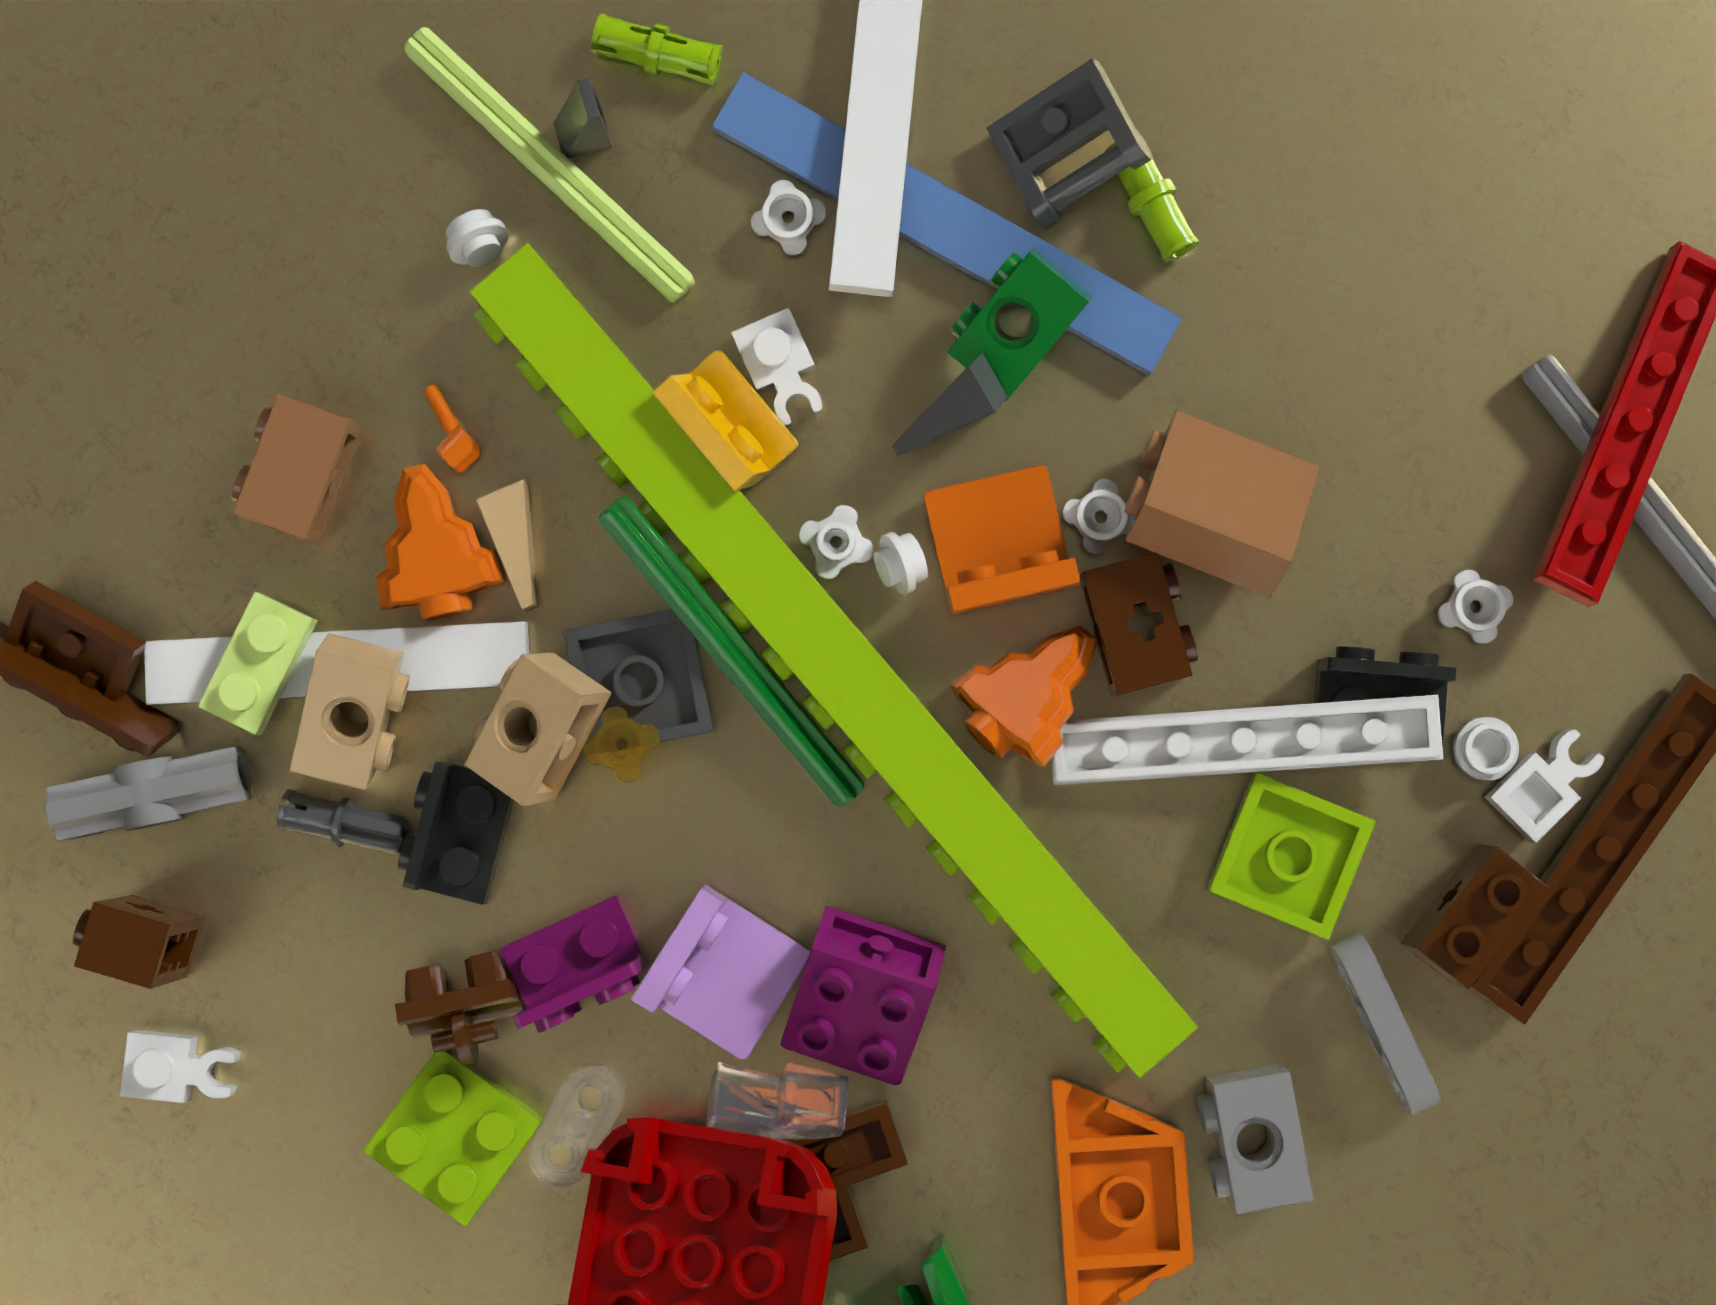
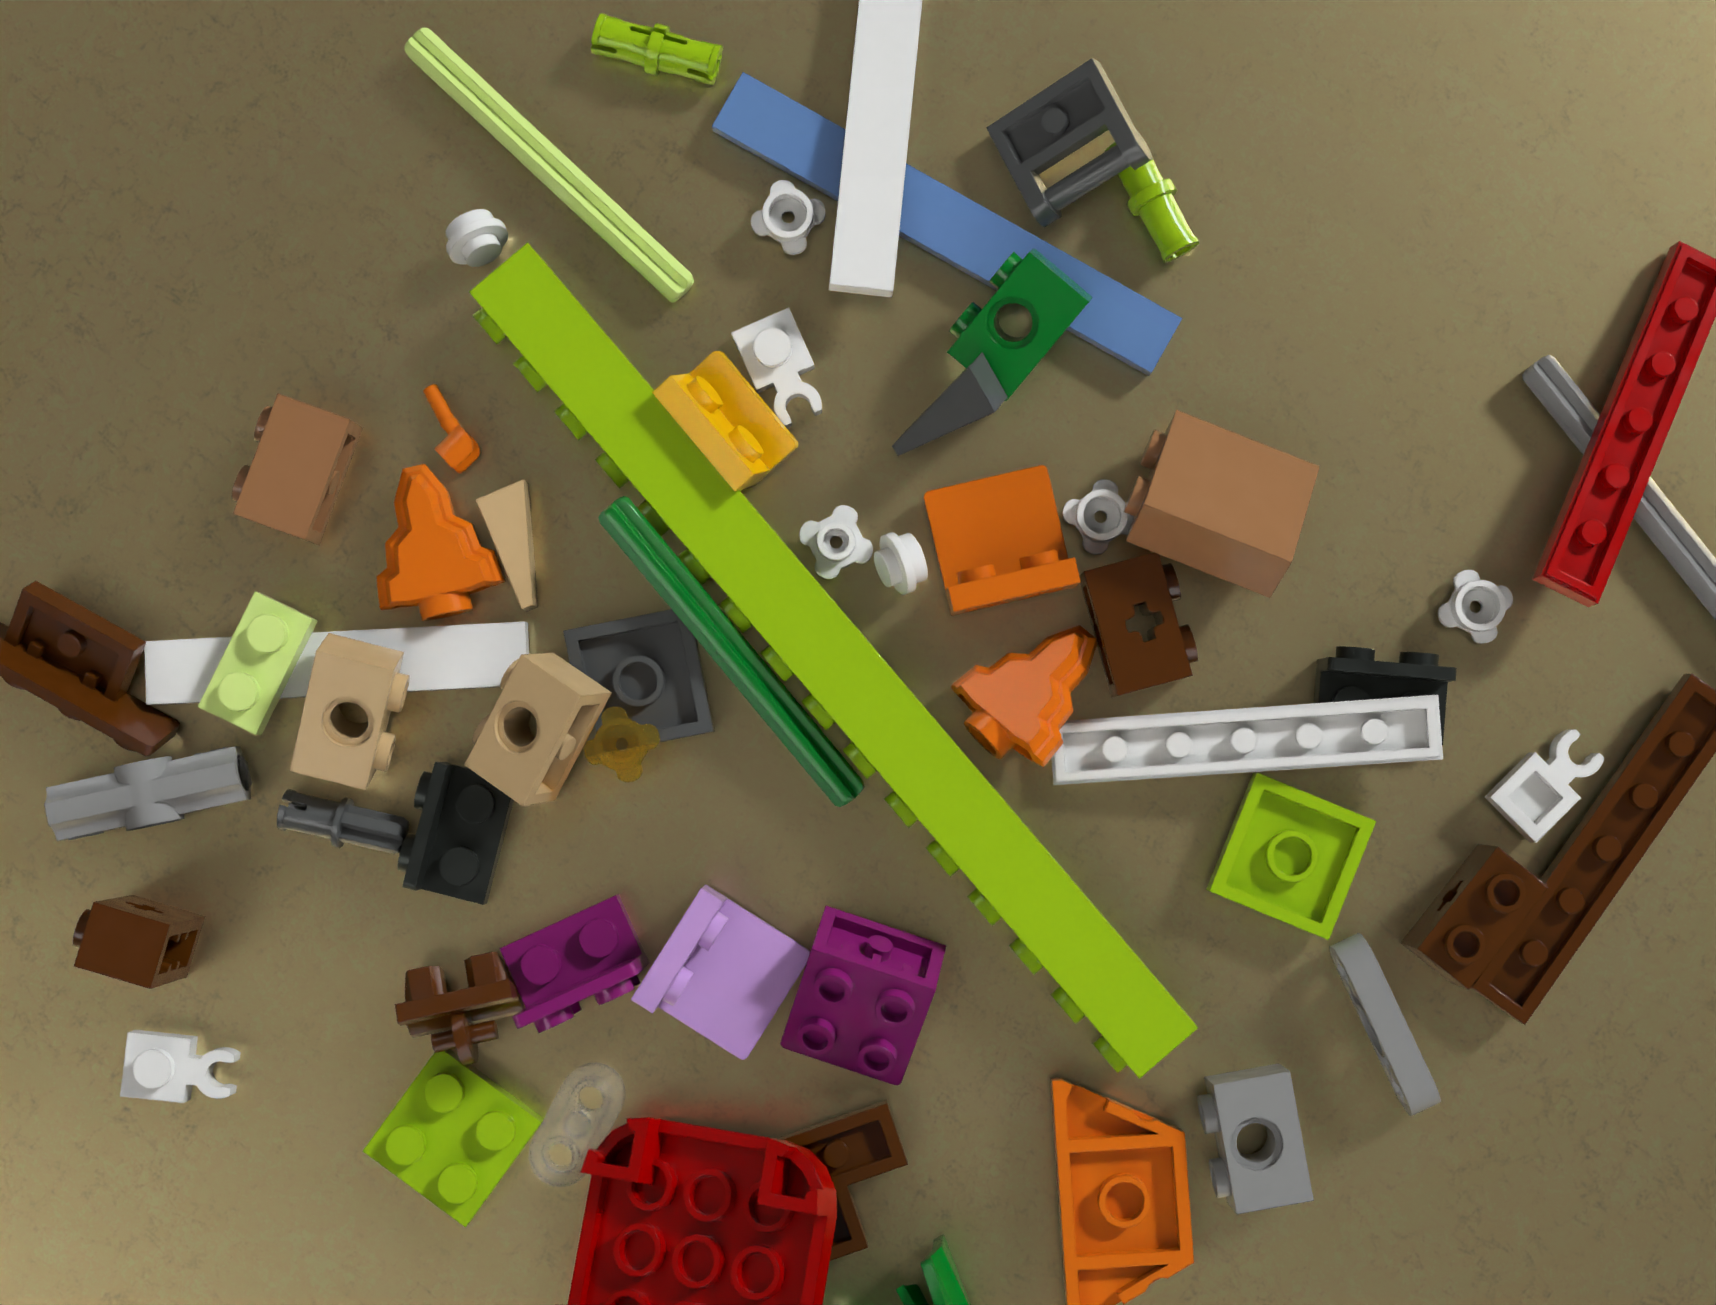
(581, 122): dark grey piece -> none
(792, 1106): clear slope -> none
(1486, 748): white plate -> none

